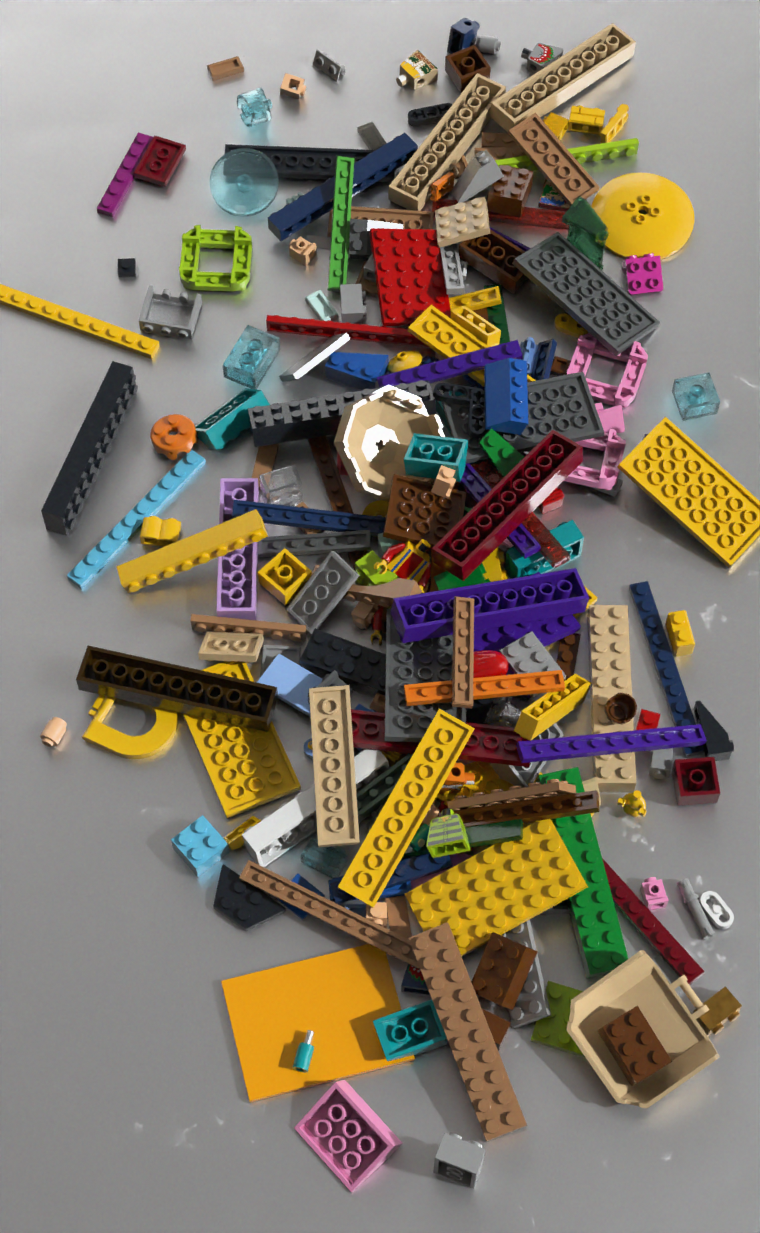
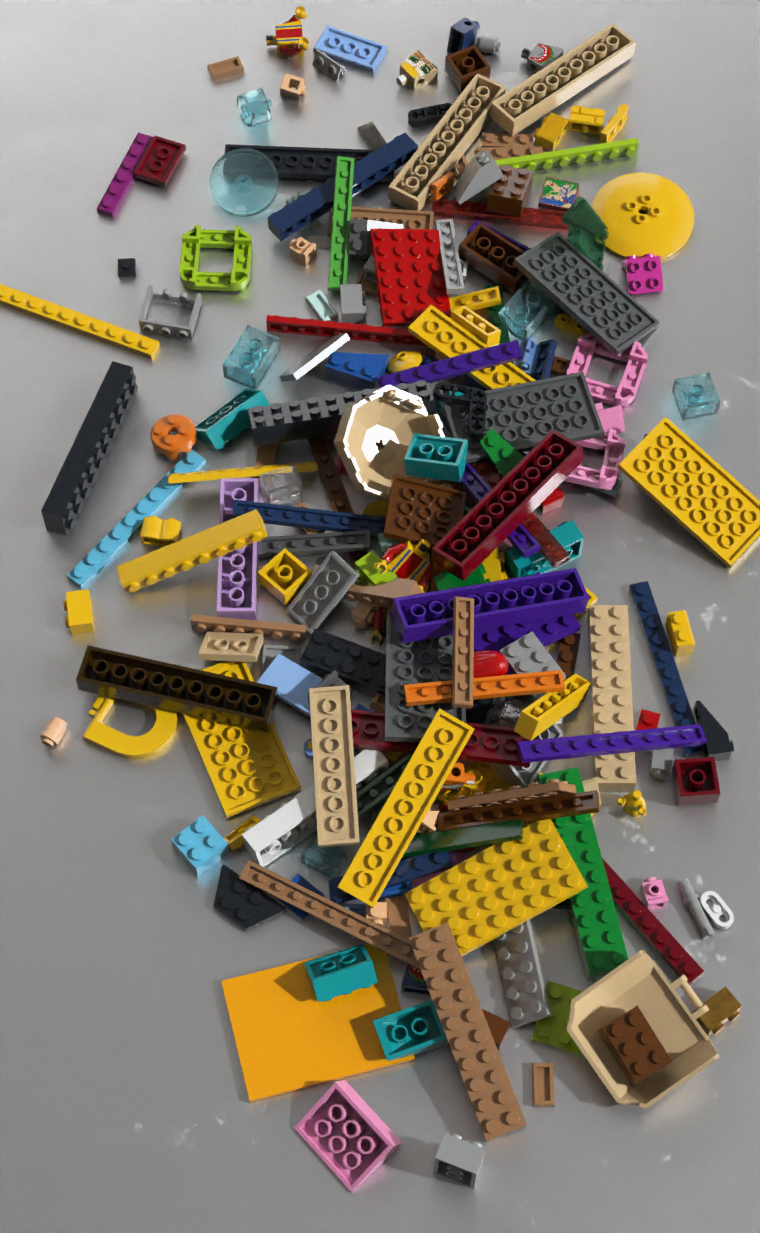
(79, 612): none -> yellow brick
(236, 472): none -> yellow tile
(289, 36): none -> torso
(304, 1053): teal piece -> none
(341, 973): none -> teal slope
(350, 49): none -> light blue tile
(420, 837): teal piece -> none
(444, 482): light nougat brick -> none
(447, 835): lime torso -> none
(462, 221): tan plate -> none
(503, 970): reddish brown brick -> none
(506, 396): blue slope -> none
(527, 311): none -> clear light blue slope
(543, 1084): none -> medium nougat tile
(553, 159): medium nougat plate -> none
(620, 708): reddish brown hair -> none

